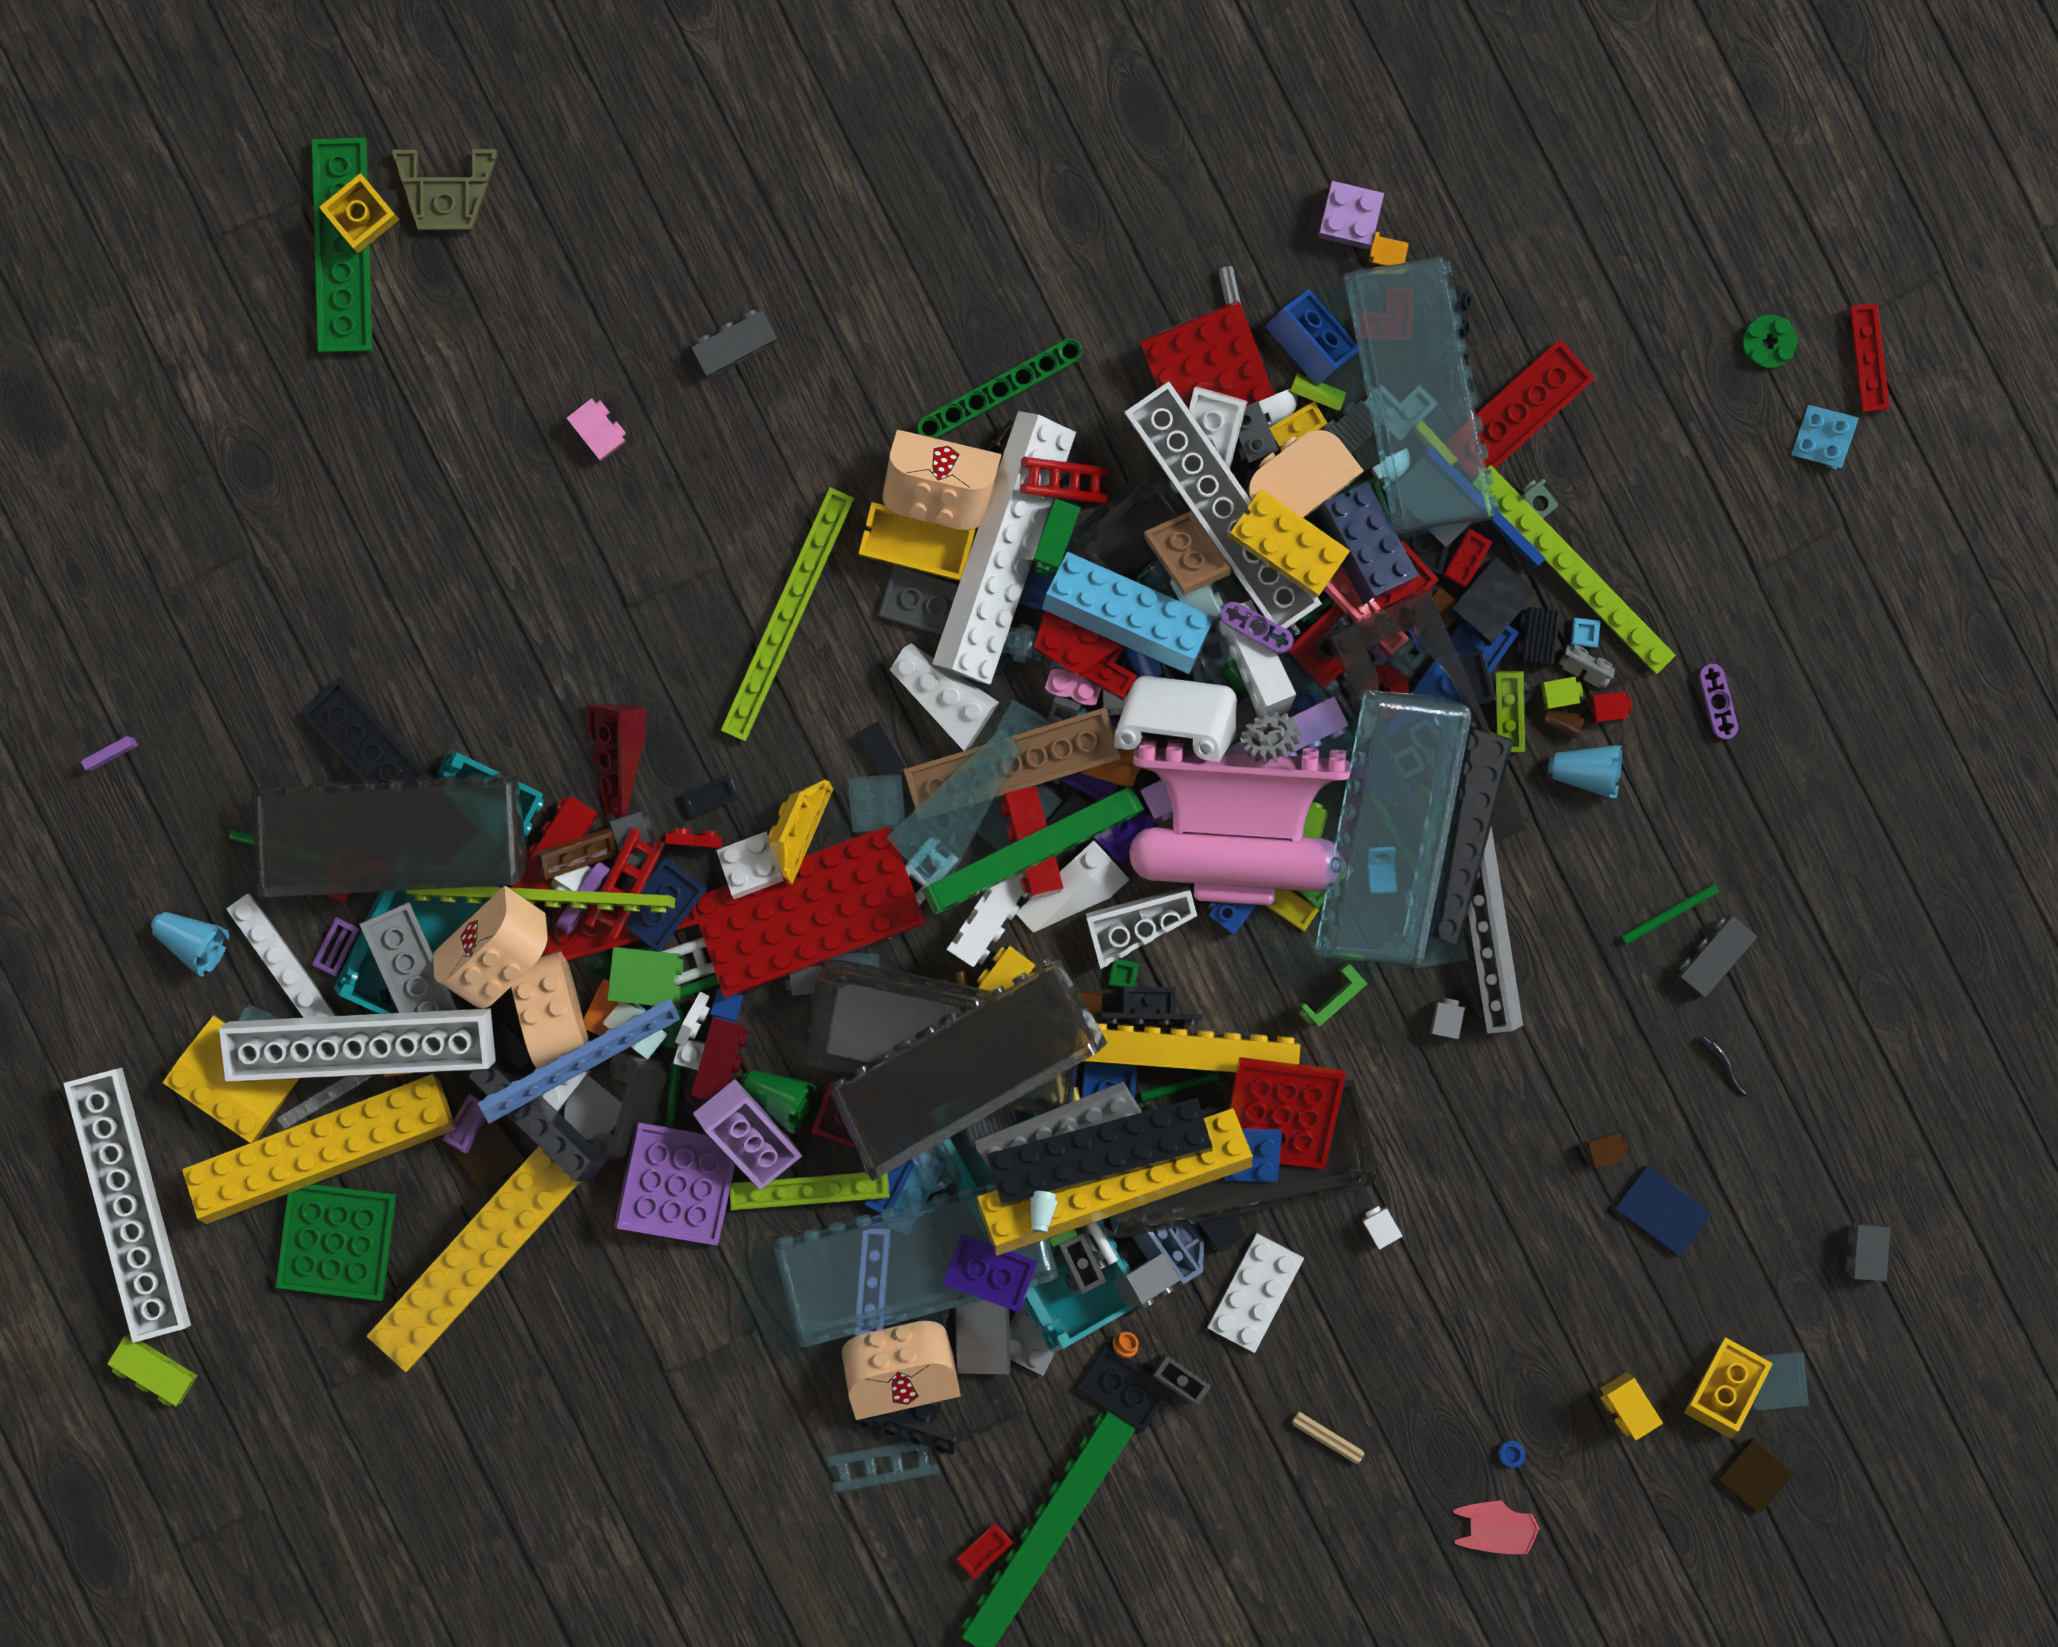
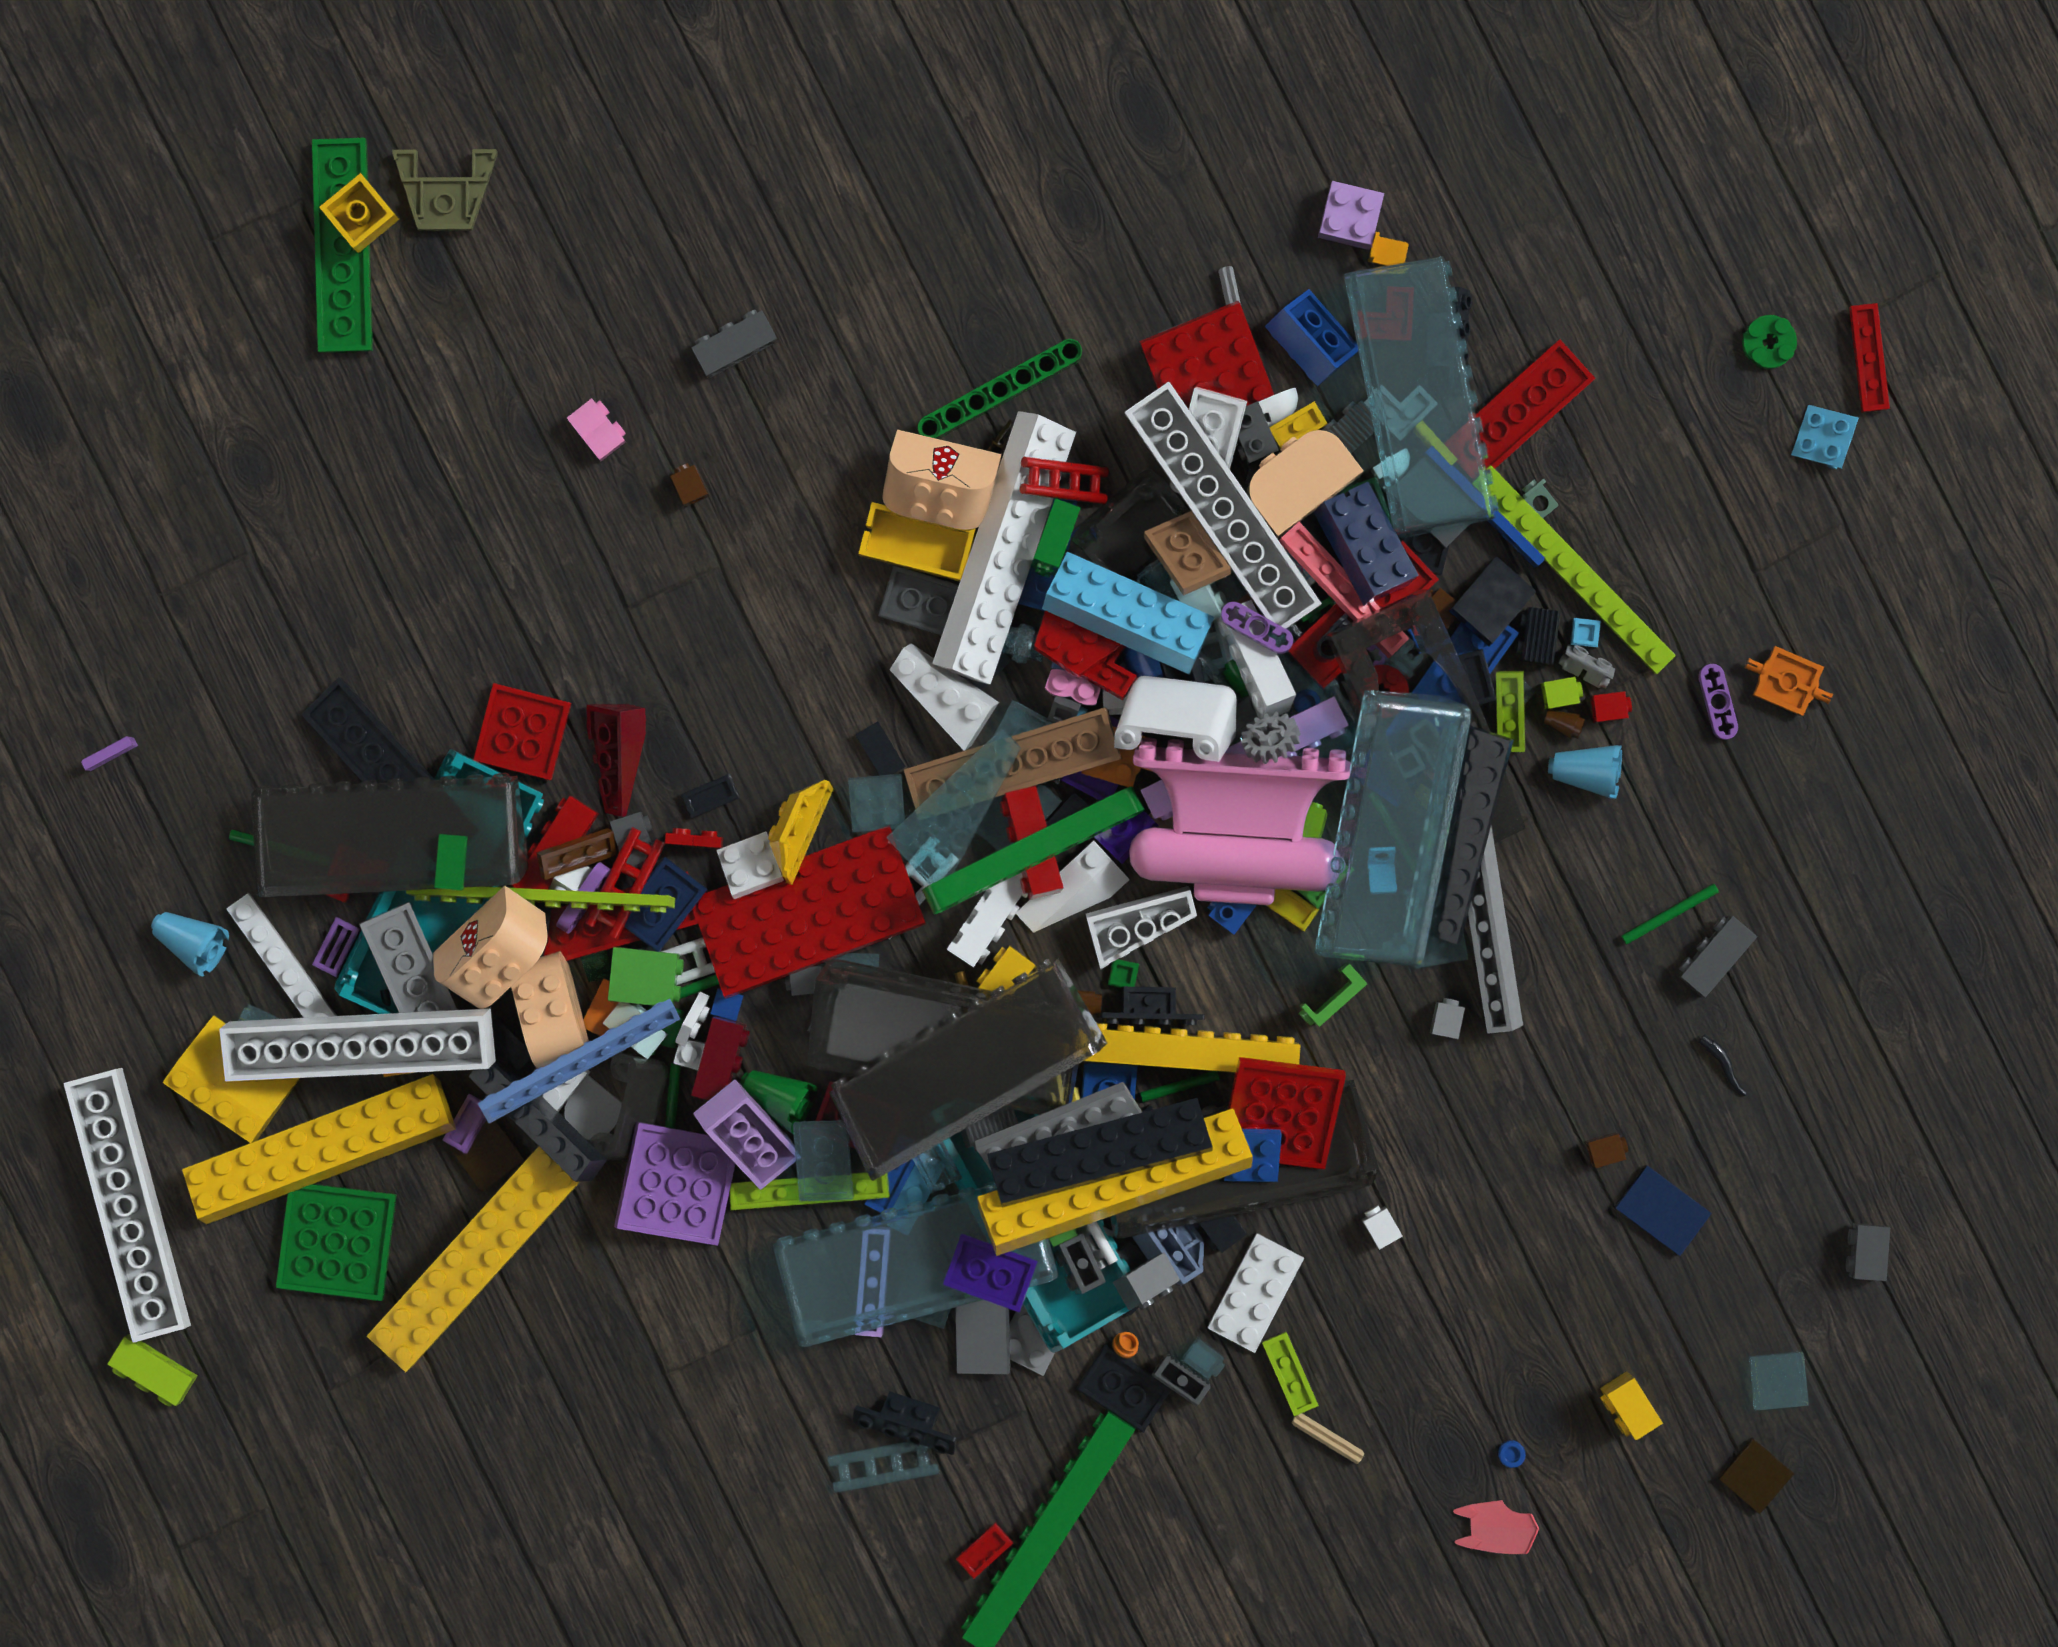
(321, 1099): clear beam -> none
(451, 862): none -> green tile
(522, 731): none -> red plate
(689, 484): none -> reddish brown brick
(787, 614): lime plate -> none
(823, 1161): none -> clear light blue tile
(899, 1368): light nougat brick -> none
(1042, 1210): light aqua cone -> none
(1204, 1358): none -> clear light blue brick
(1288, 543): yellow piece -> none
(1290, 1373): none -> lime plate
(1321, 394): lime tile -> none
(1467, 558): red plate -> none
(1728, 1388): yellow slope -> none
(1788, 681): none -> orange plate

